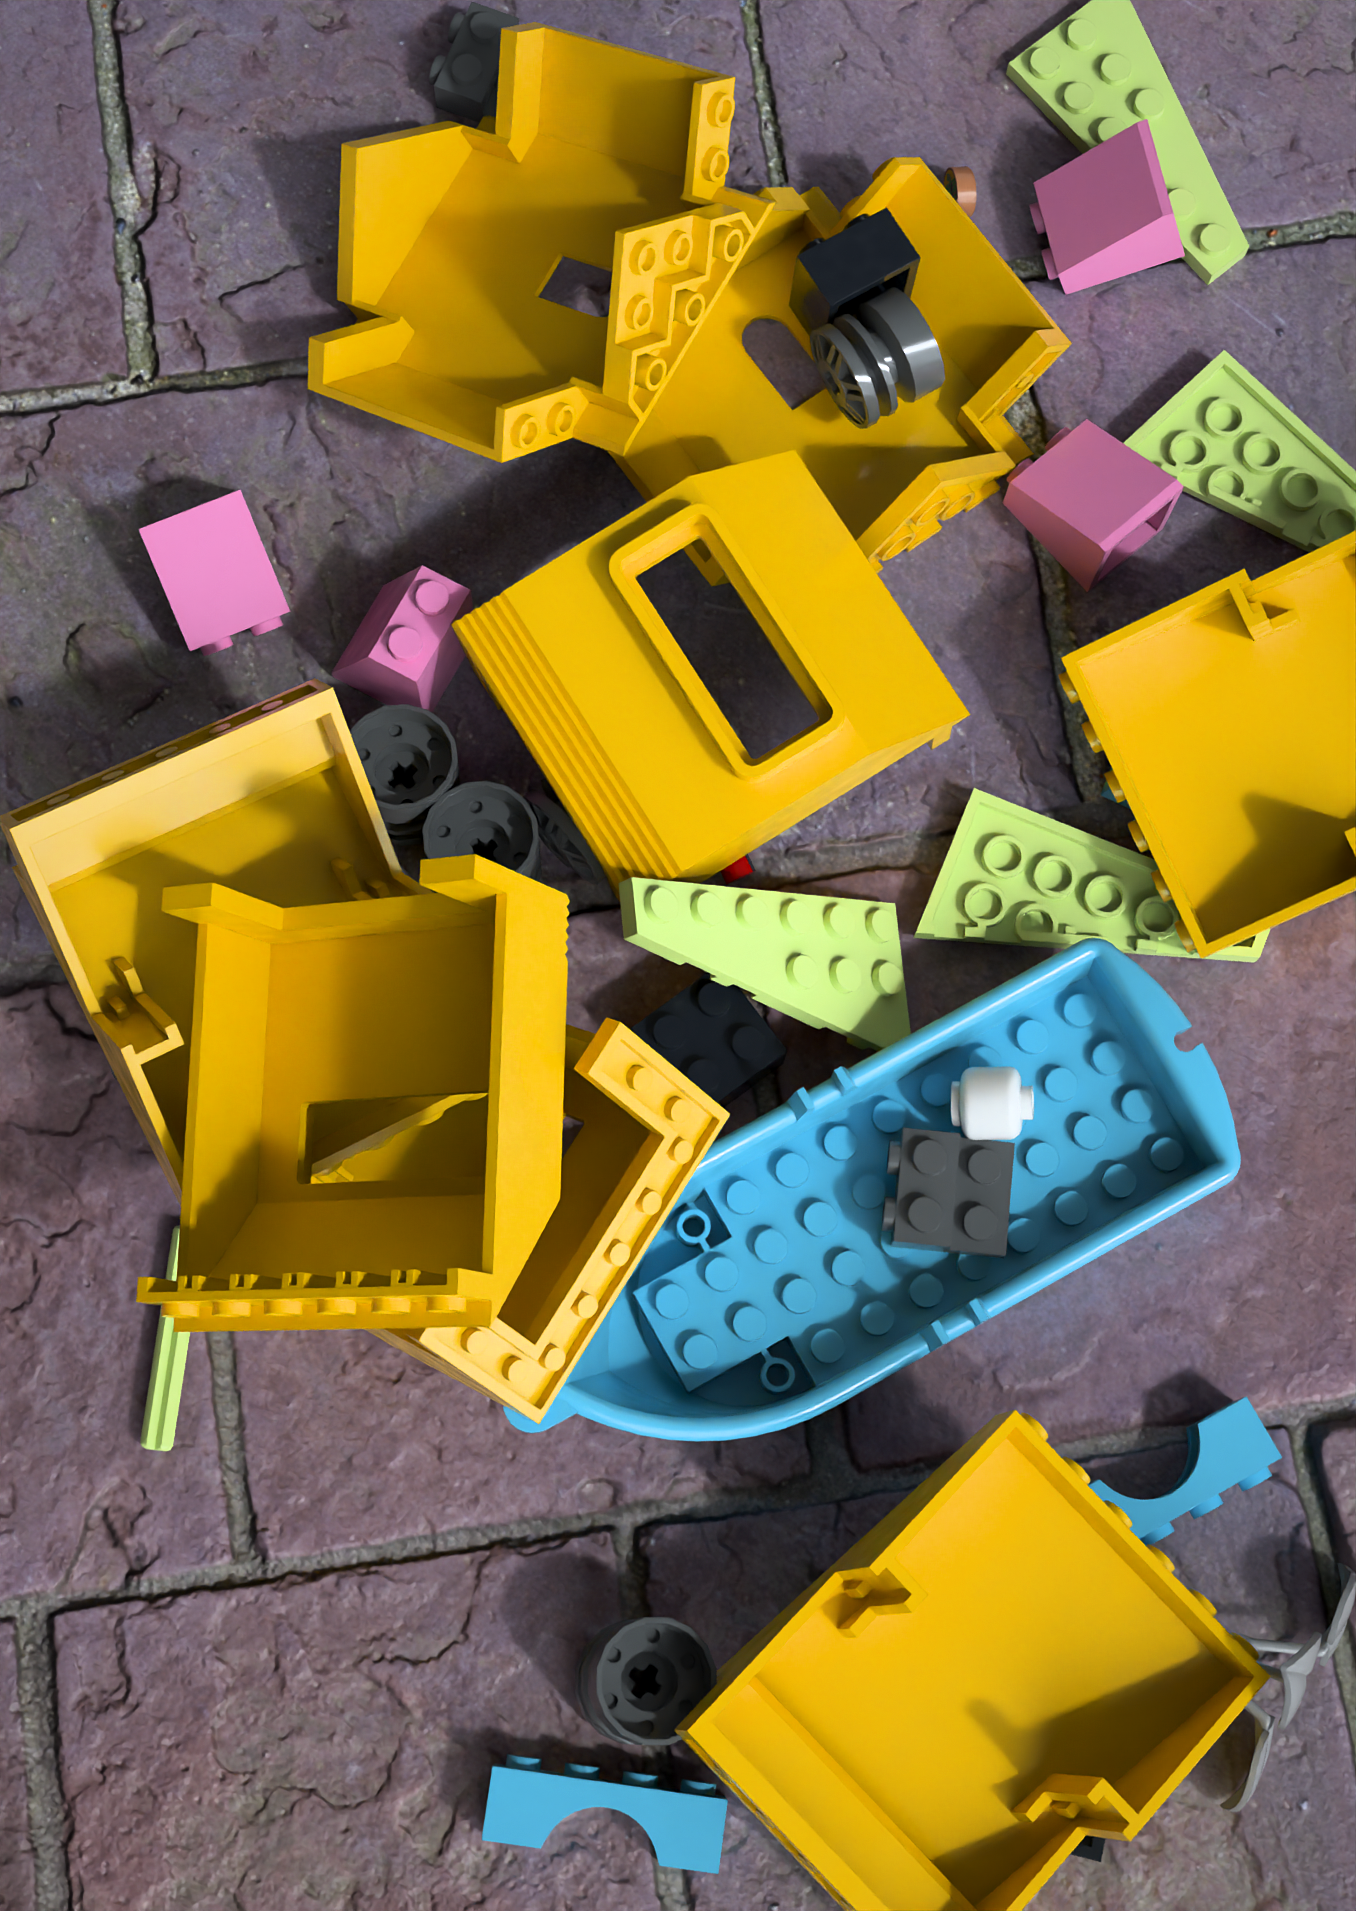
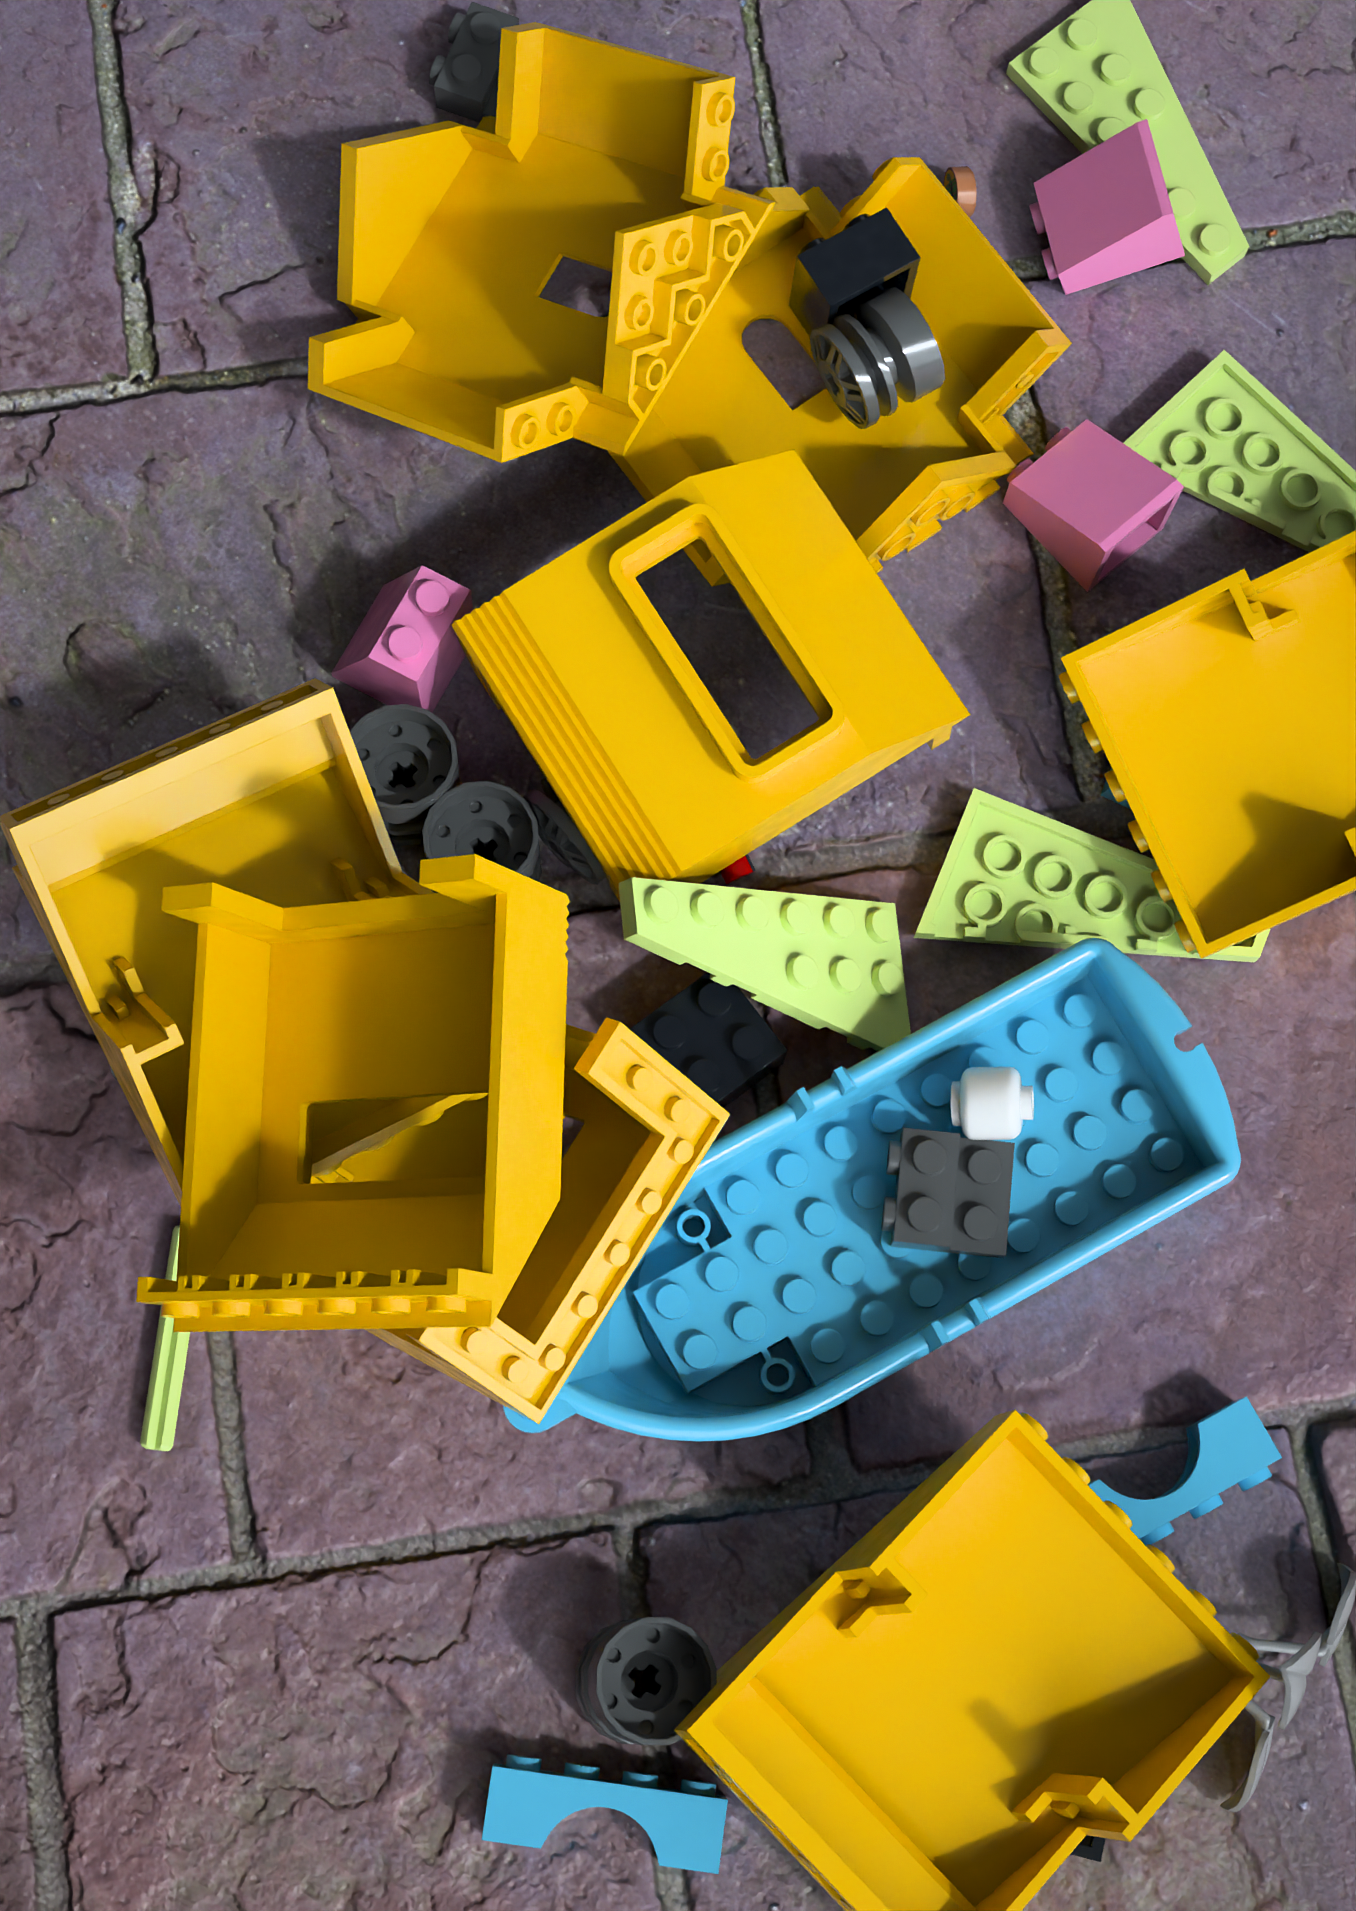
(215, 573): bright pink slope -> none

